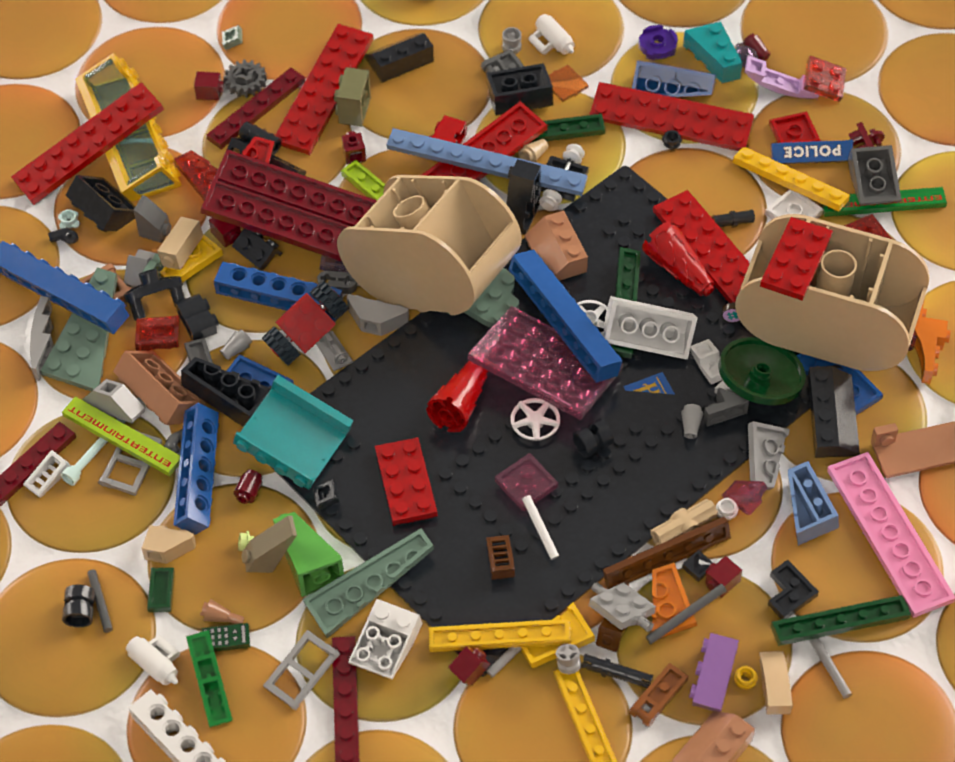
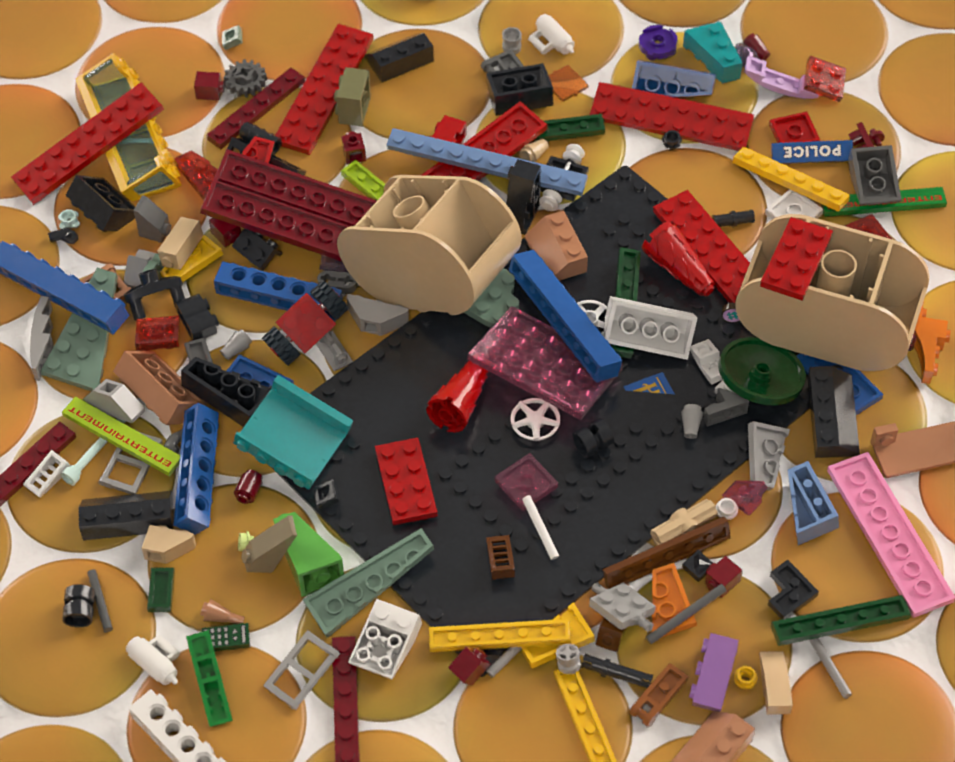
(125, 514): none -> black slope

